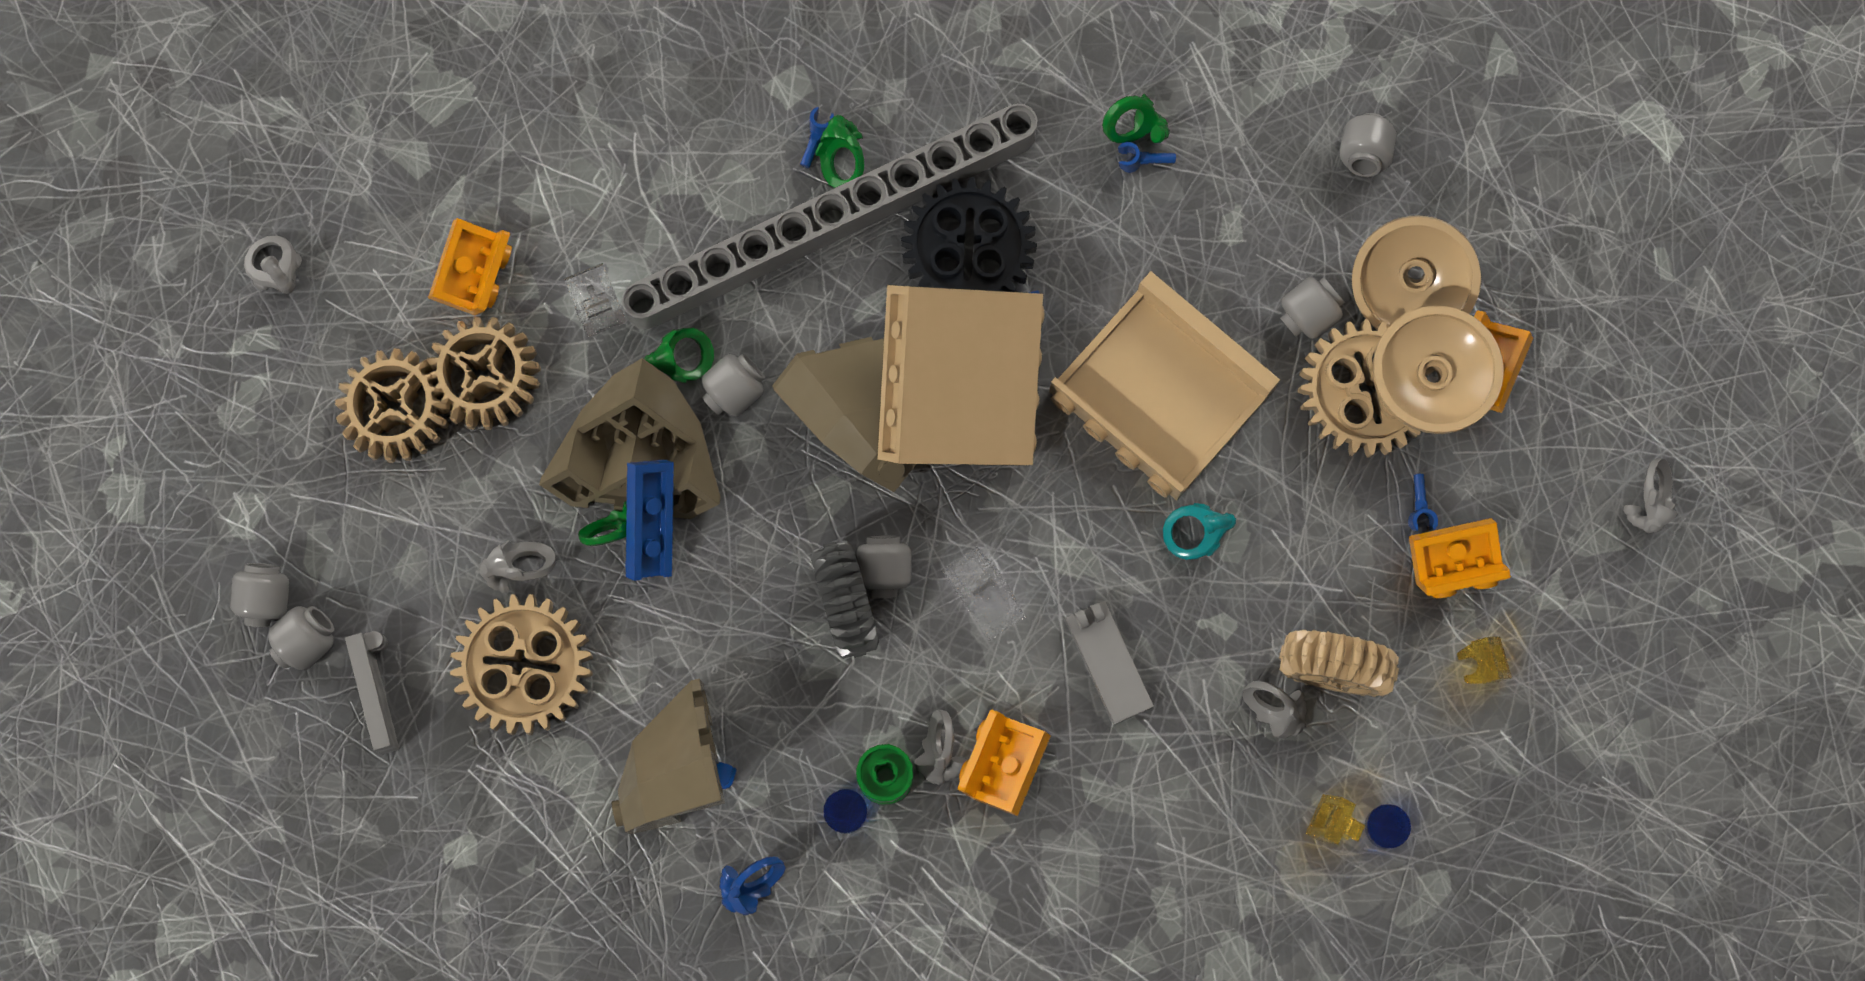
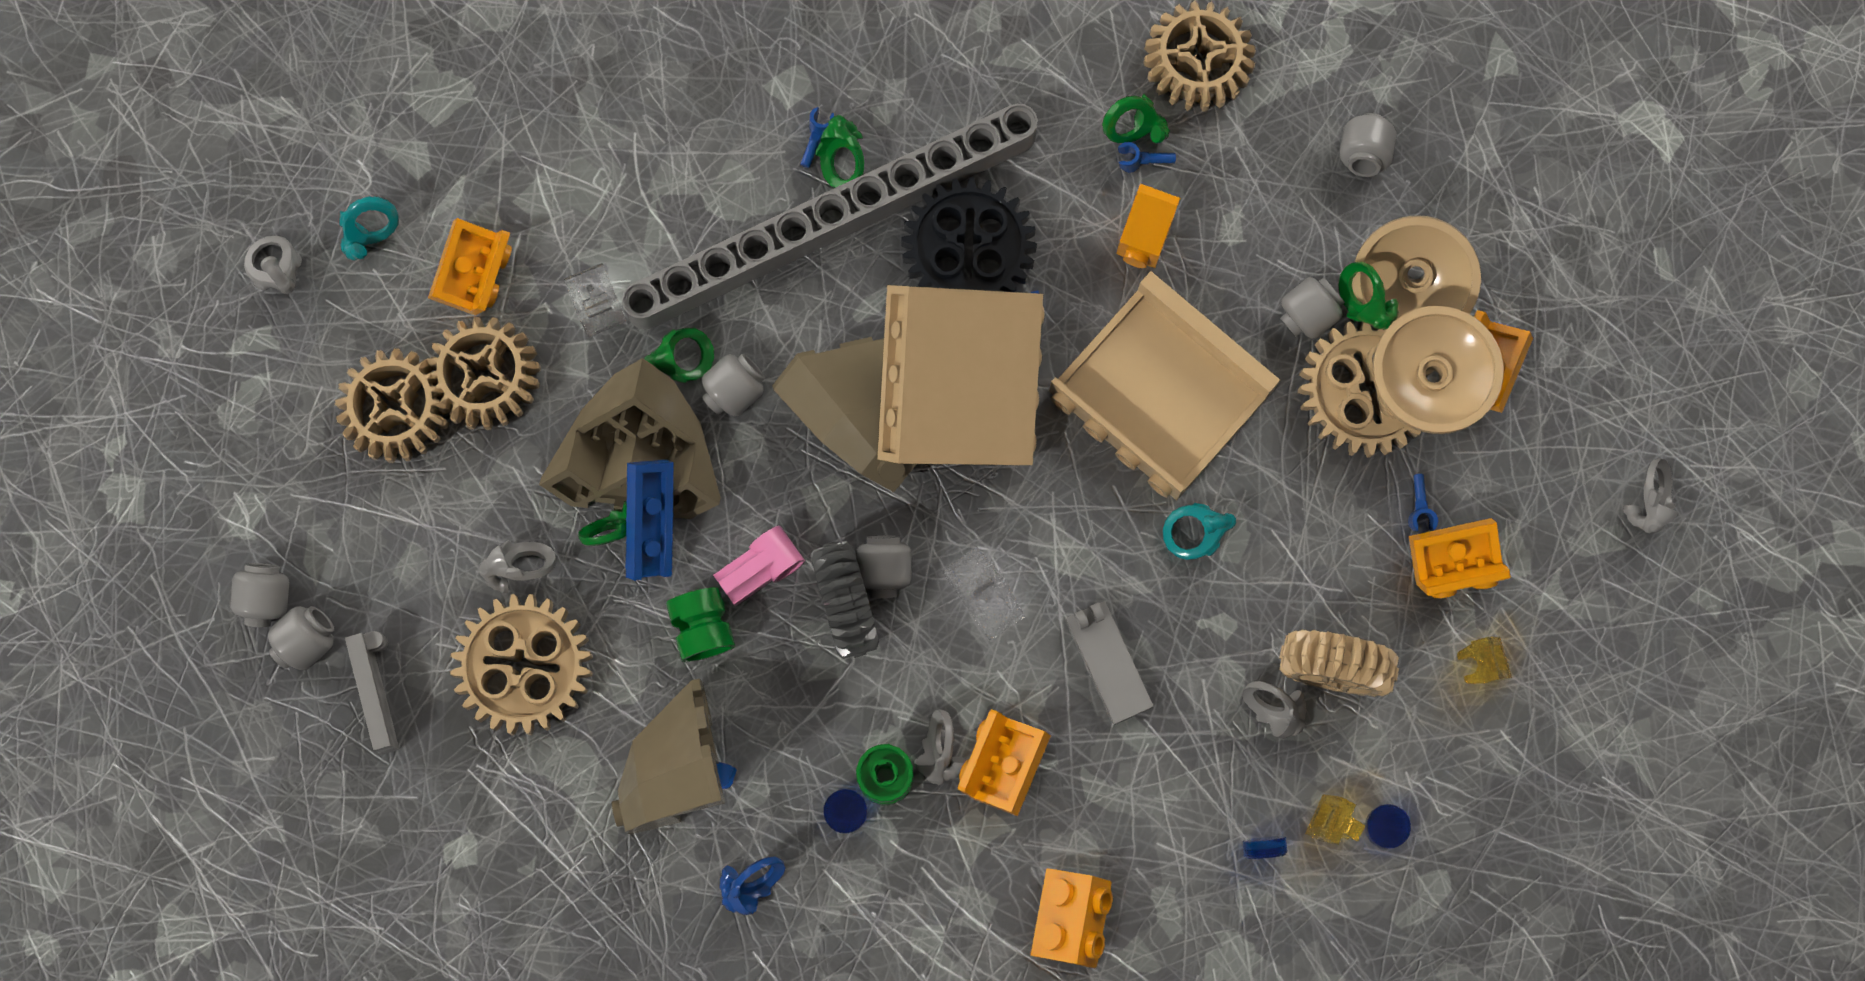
(357, 236): none -> teal piece
(700, 624): none -> green wheel
(768, 560): none -> bright pink piece
(1072, 918): none -> light orange bracket
(1147, 227): none -> light orange slope
(1231, 49): none -> tan gear
(1265, 847): none -> clear blue tile
(1376, 311): none -> green piece

